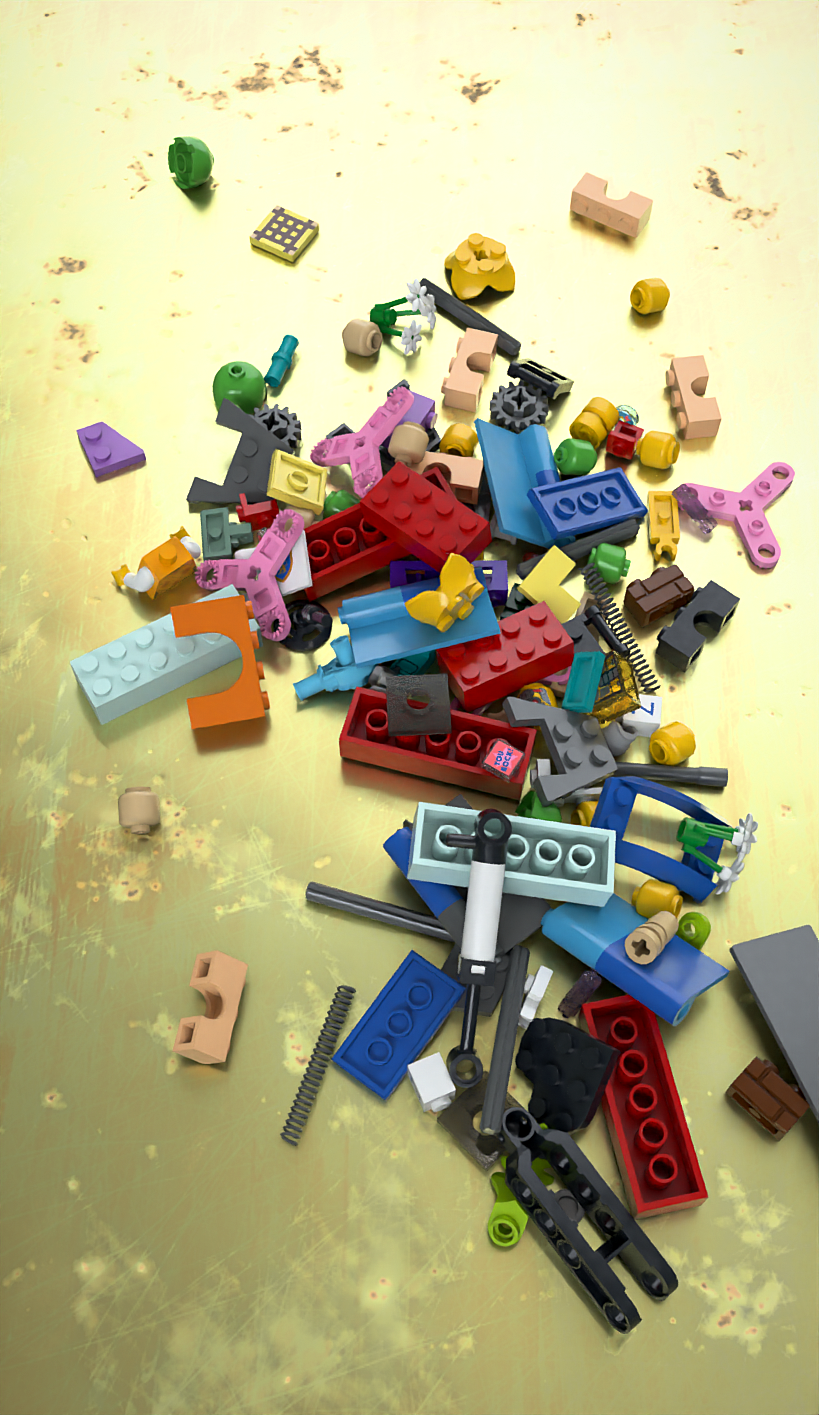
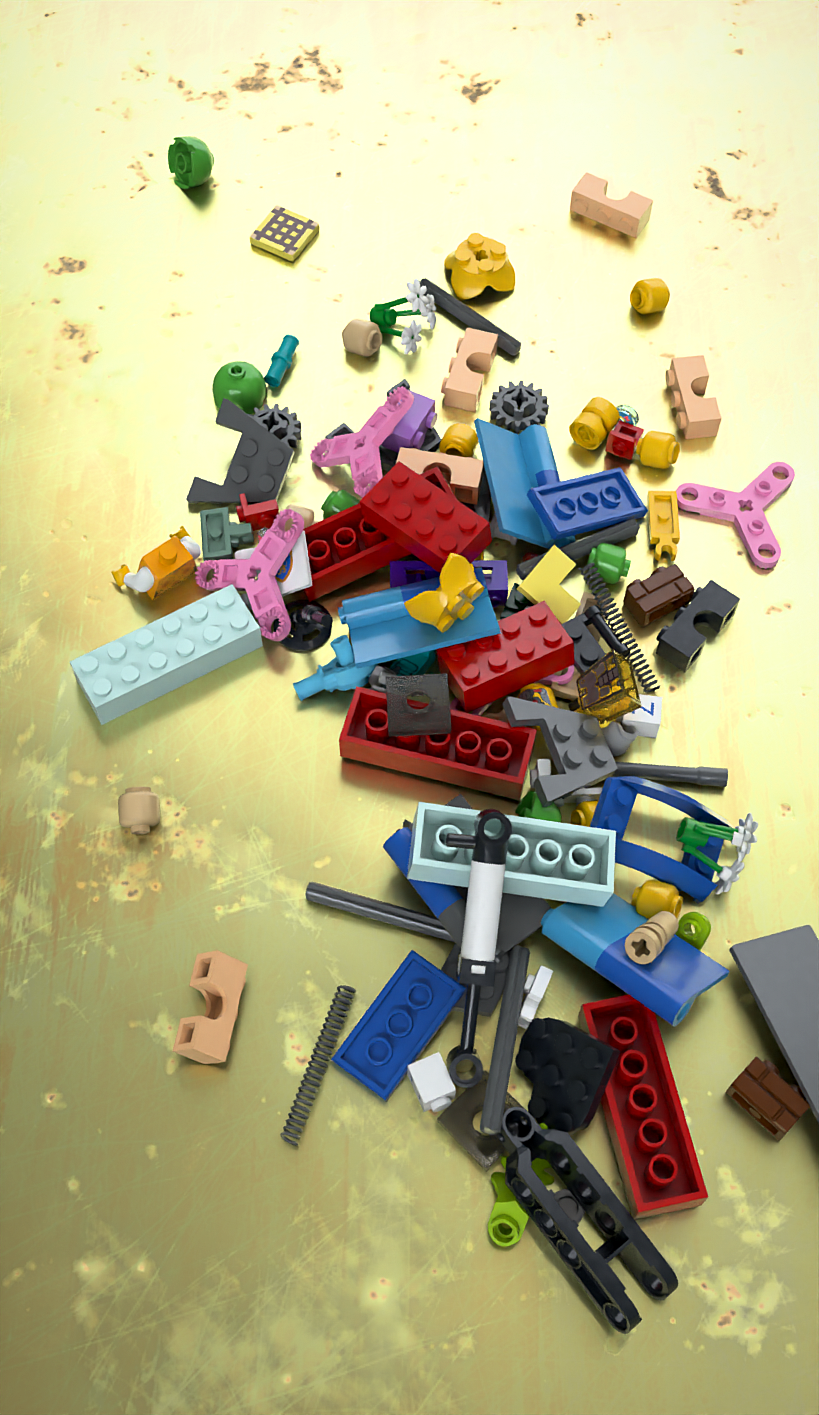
(108, 449): medium lavender wing -> none
(231, 618): orange arch -> none
(297, 481): light yellow tile -> none
(408, 443): tan head -> none
(503, 760): tile -> none
(540, 377): black plate -> none
(575, 457): bright green head -> none
(579, 993): axle -> none
(583, 681): teal tile -> none
(672, 743): yellow head -> none
(694, 508): clear purple axle -> none

